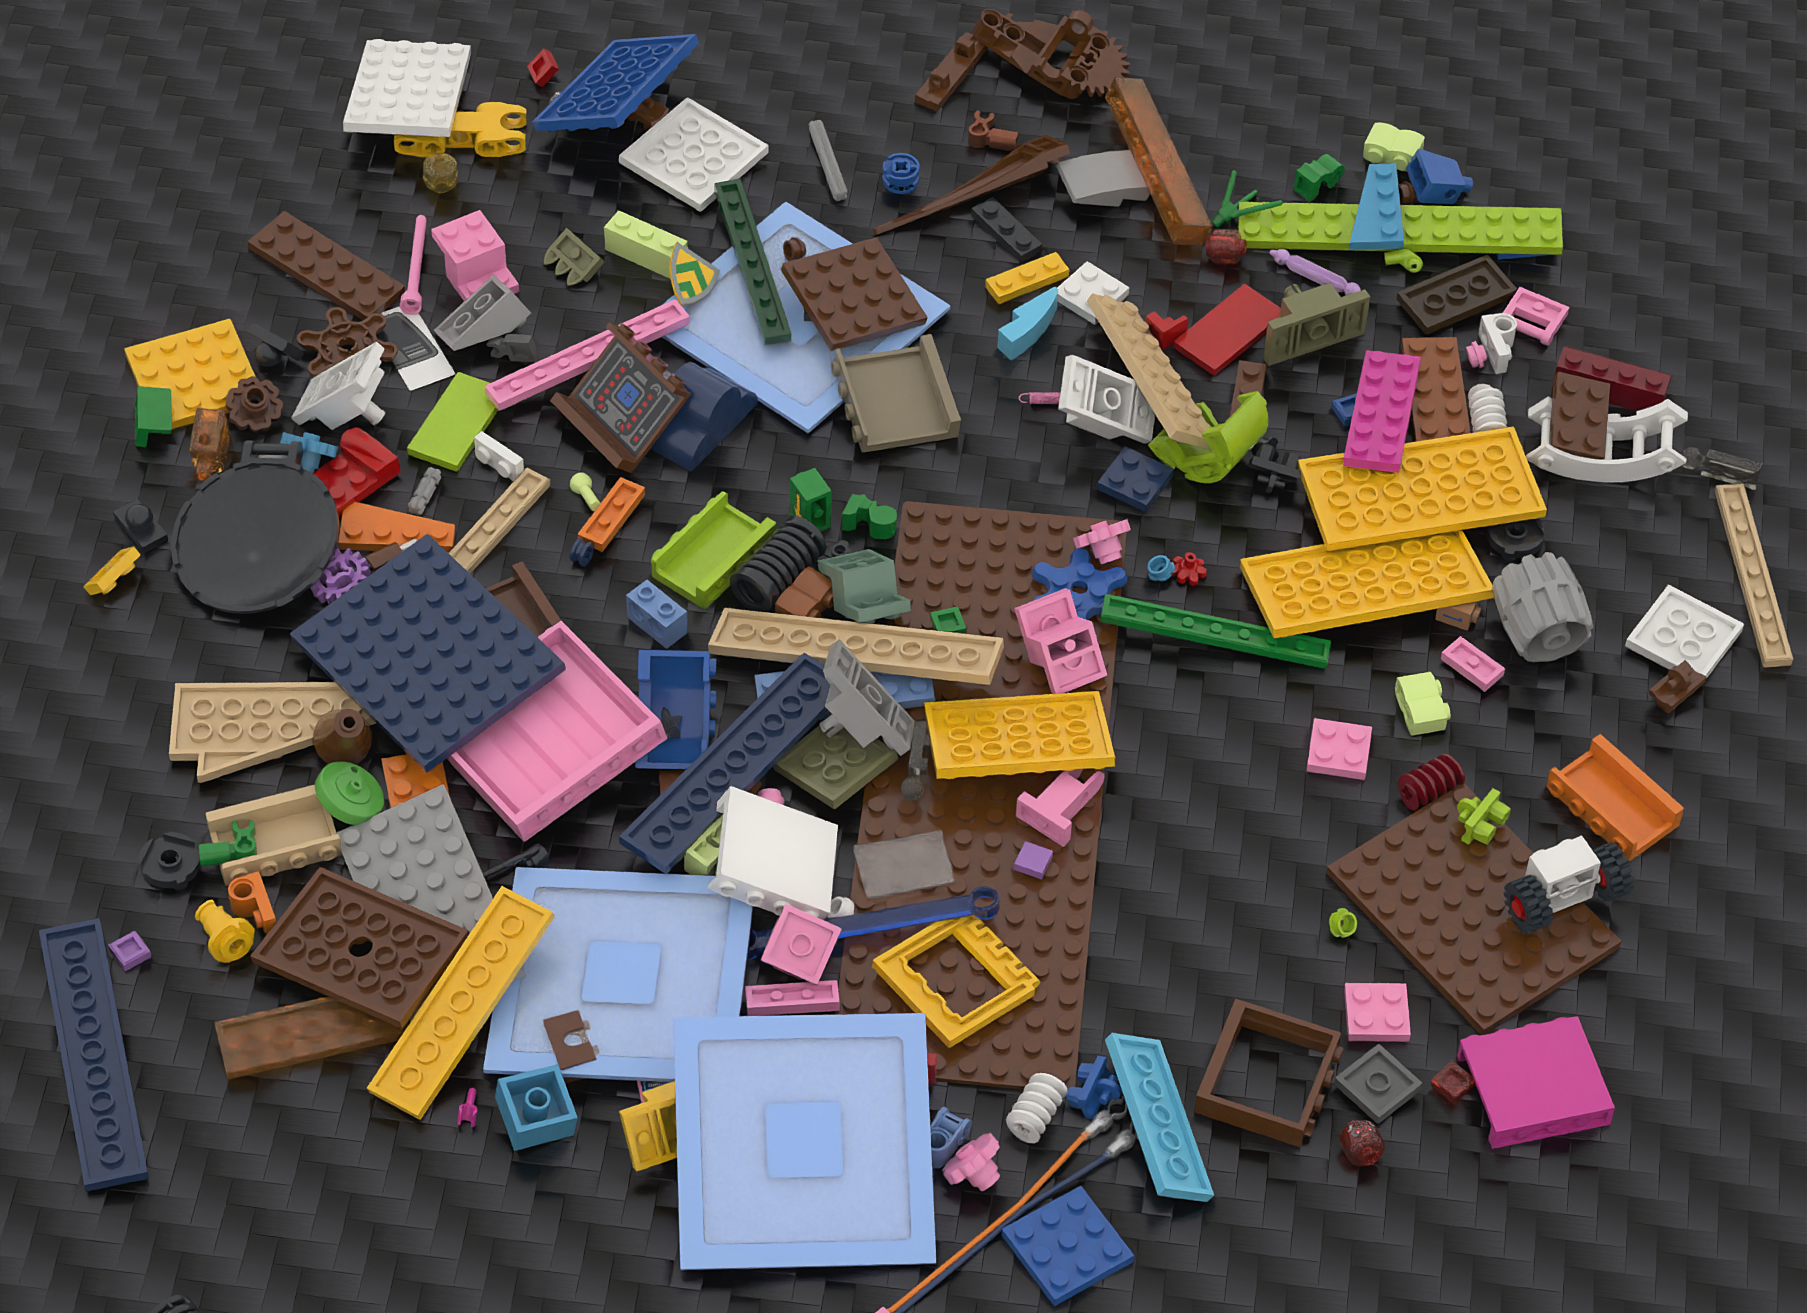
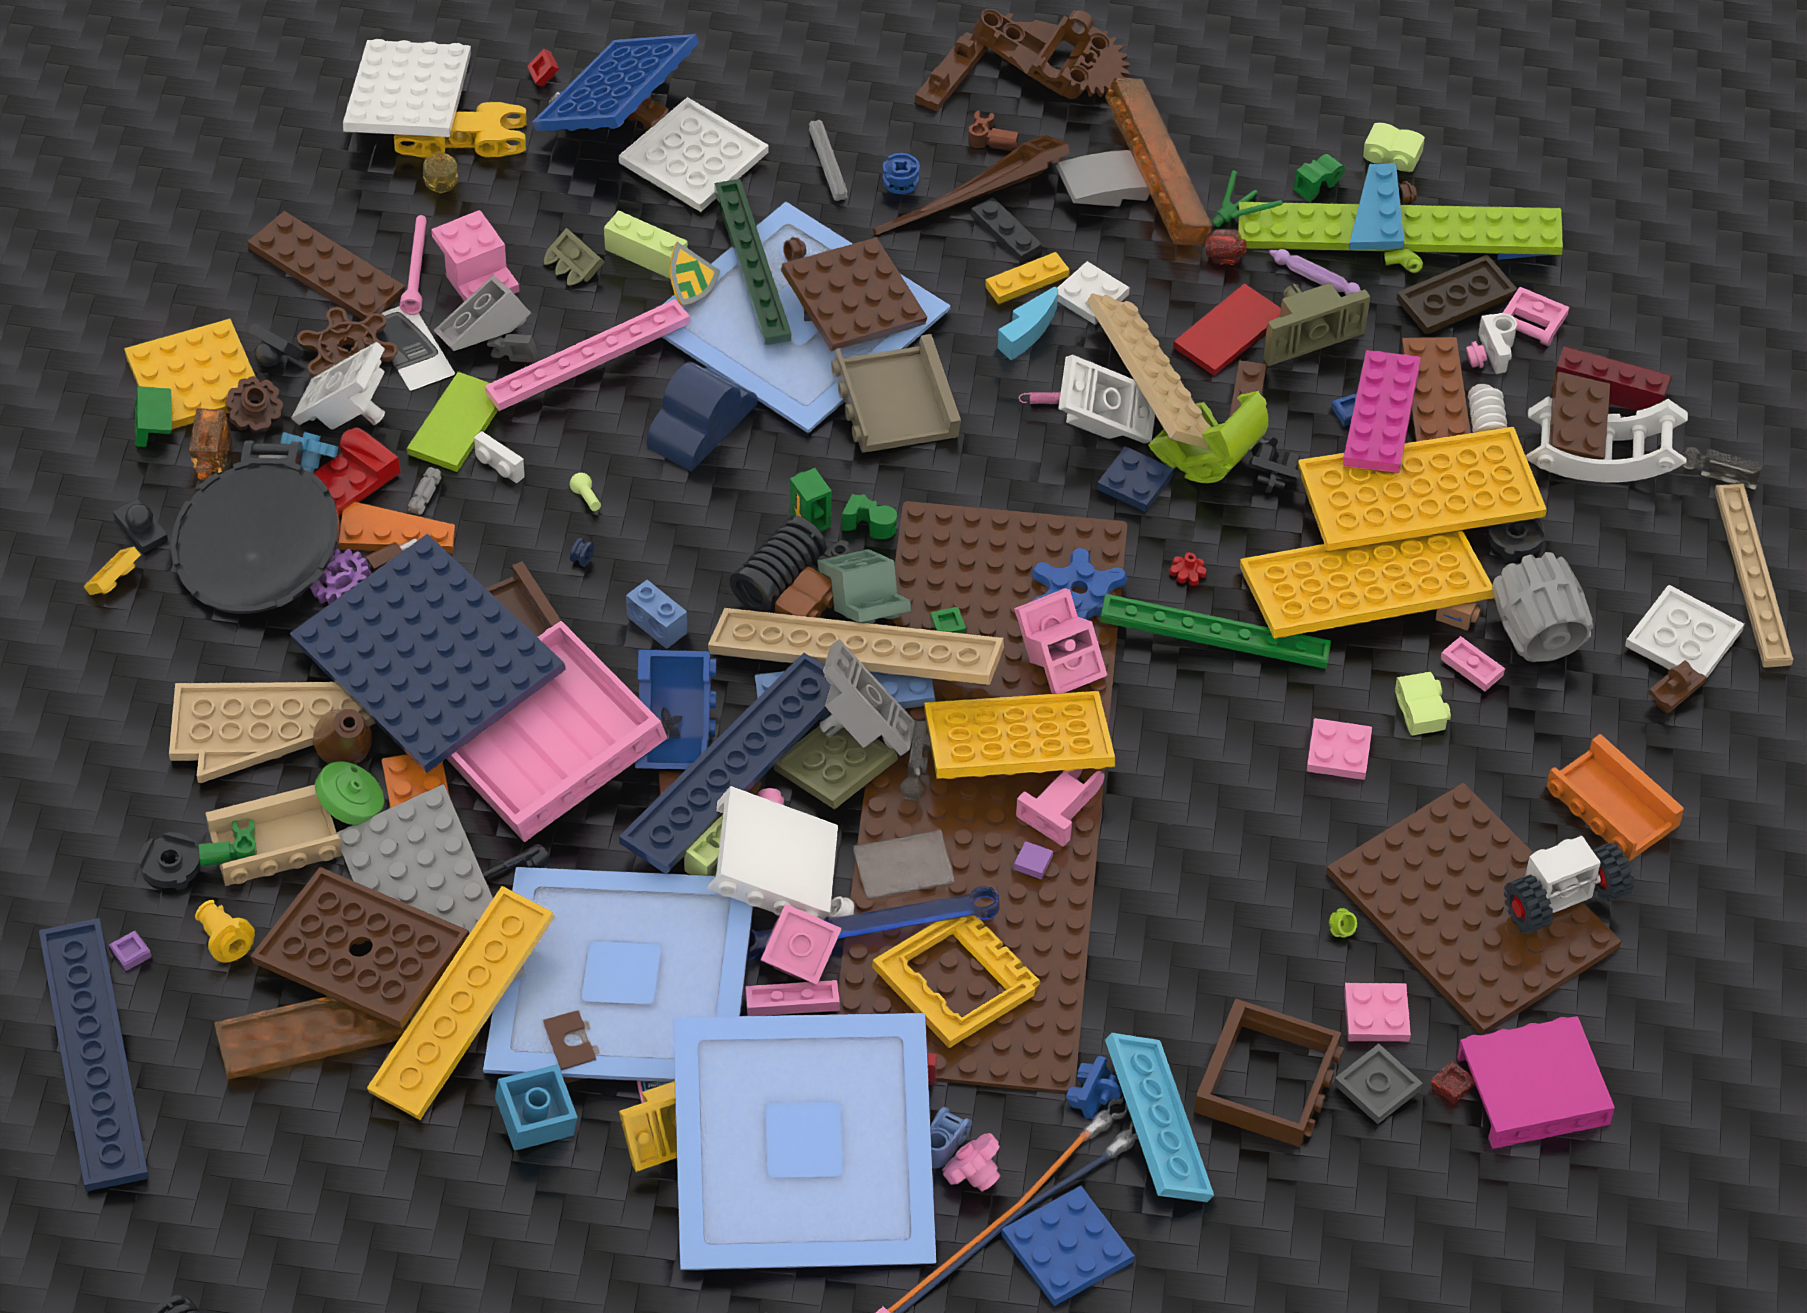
(254, 902): orange plate -> none
(468, 1110): dark pink hand -> none
(499, 519): tan tile -> none
(612, 513): orange plate -> none
(624, 400): panel -> none
(709, 551): lime panel -> none
(1036, 1107): white piece -> none
(1104, 540): bright pink plant -> none
(1160, 568): dark azure plate -> none
(1166, 330): red panel -> none
(1362, 1143): clear red head -> none
(1430, 781): dark red piece -> none
(1437, 178): blue torso -> none
(1476, 816): lime hips -> none

